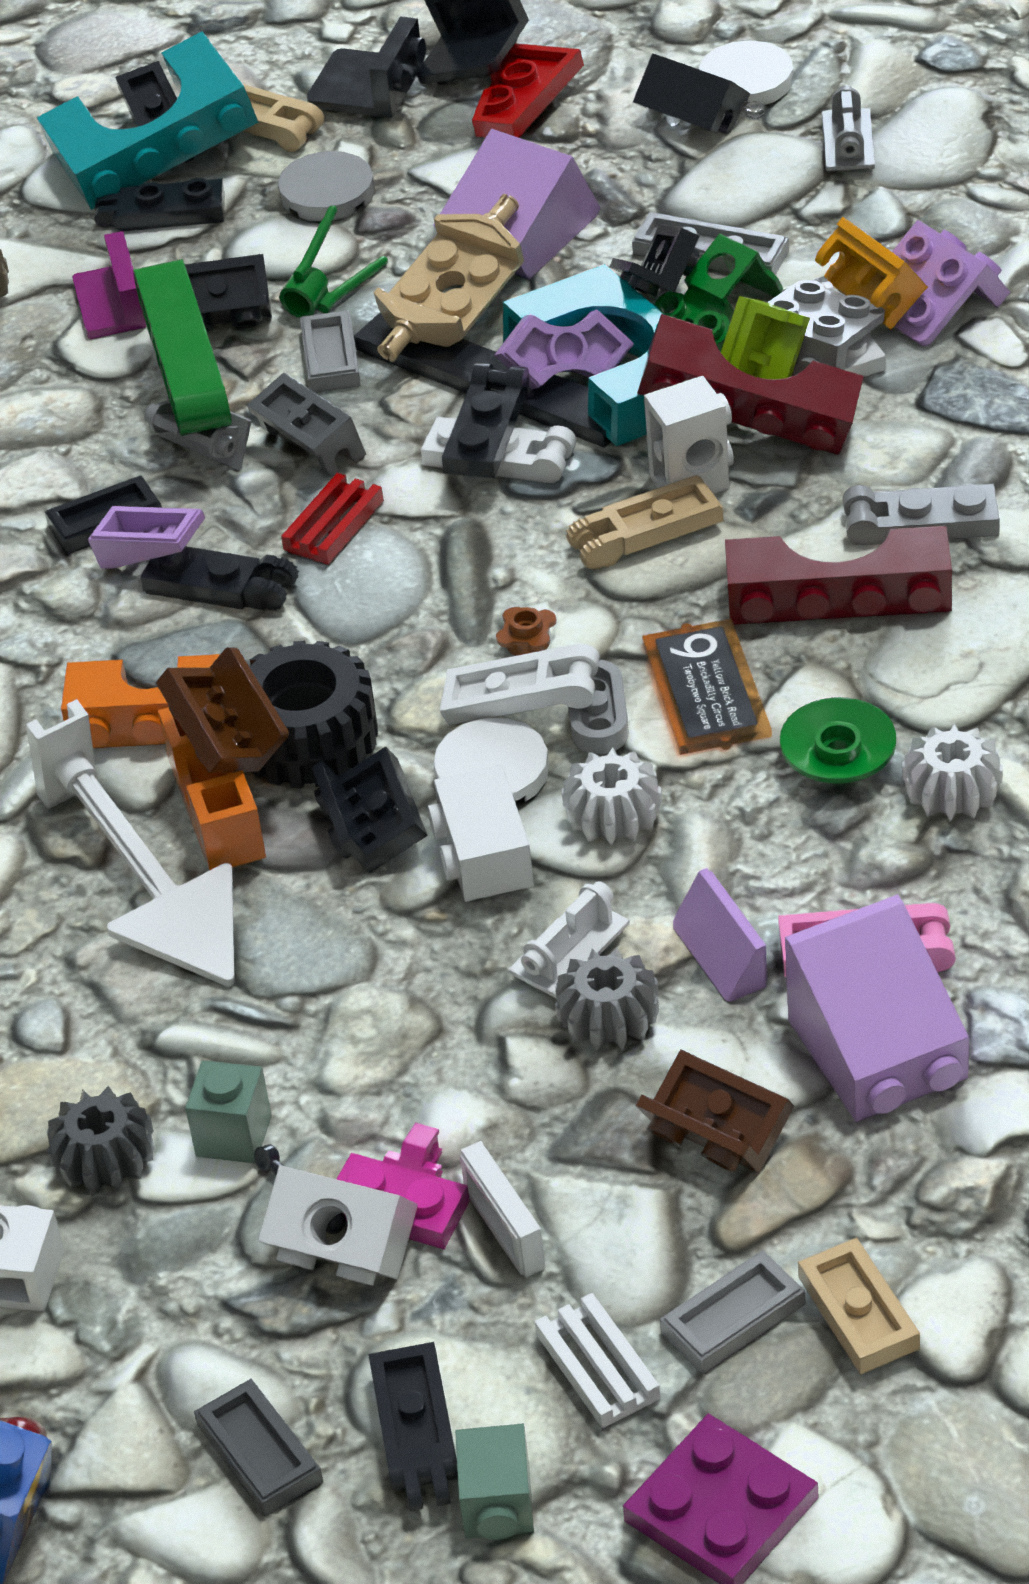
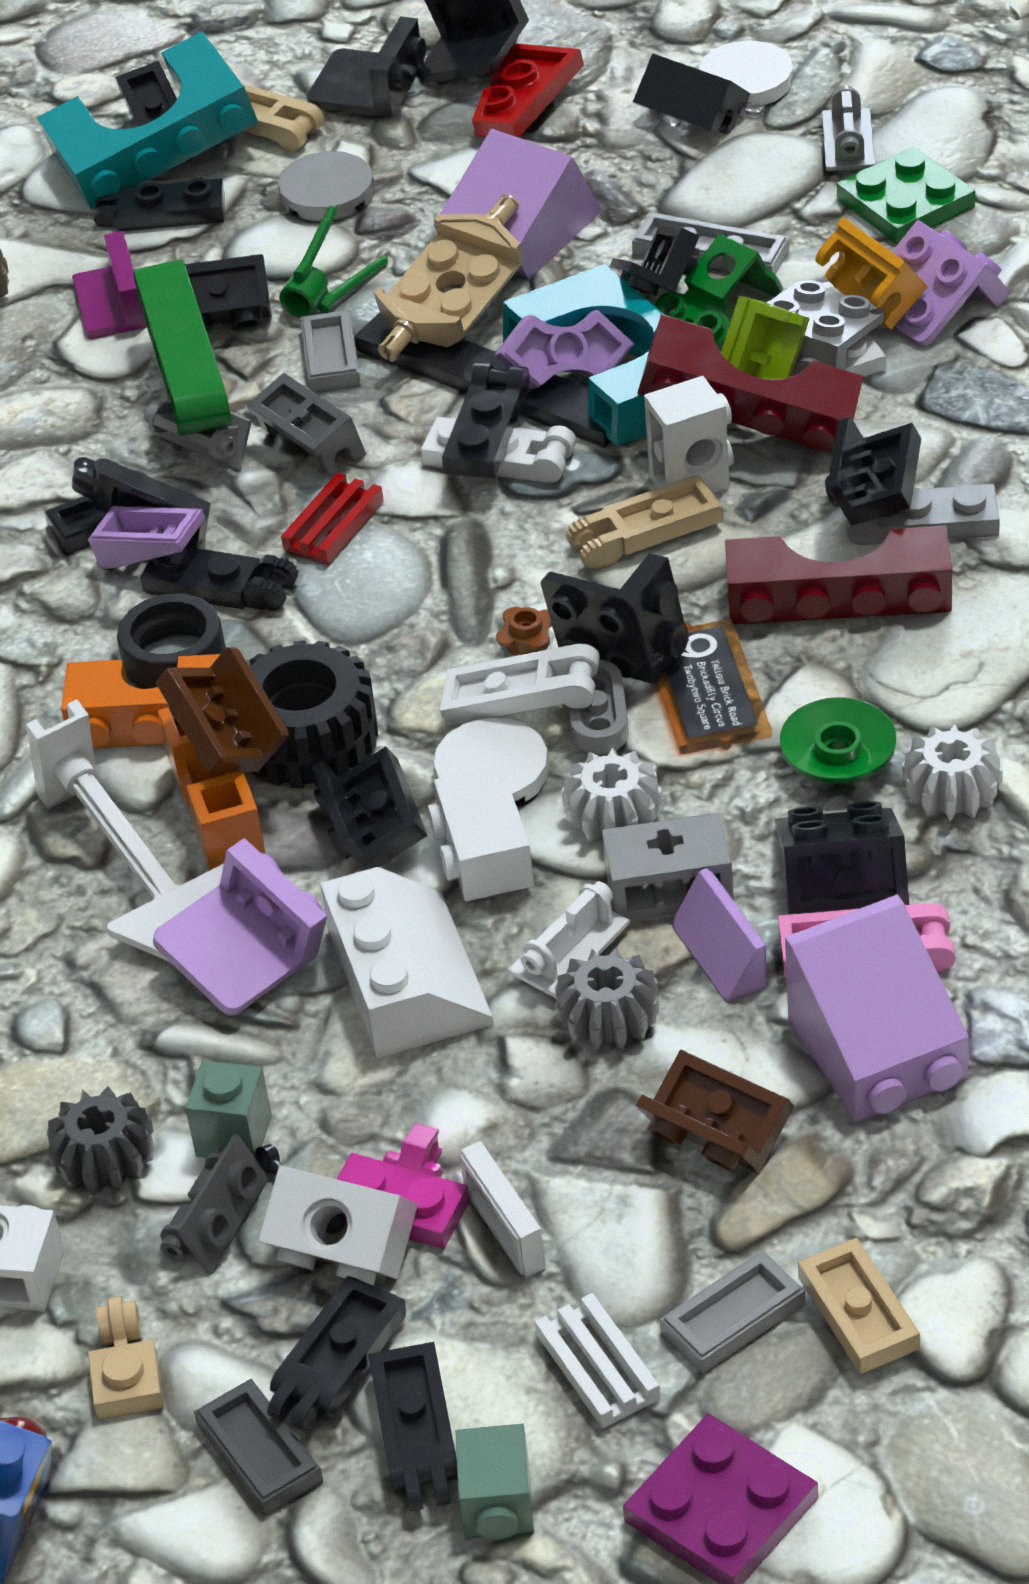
(117, 485): none -> black hinge
(128, 1374): none -> tan plate
(160, 618): none -> black tyre
(218, 1206): none -> dark grey hinge
(243, 932): none -> lavender bracket
(334, 1352): none -> black hinge
(402, 960): none -> white slope
(628, 626): none -> black bracket
(658, 861): none -> light grey brick
(842, 857): none -> black bracket
(872, 473): none -> black bracket
(904, 191): none -> plate

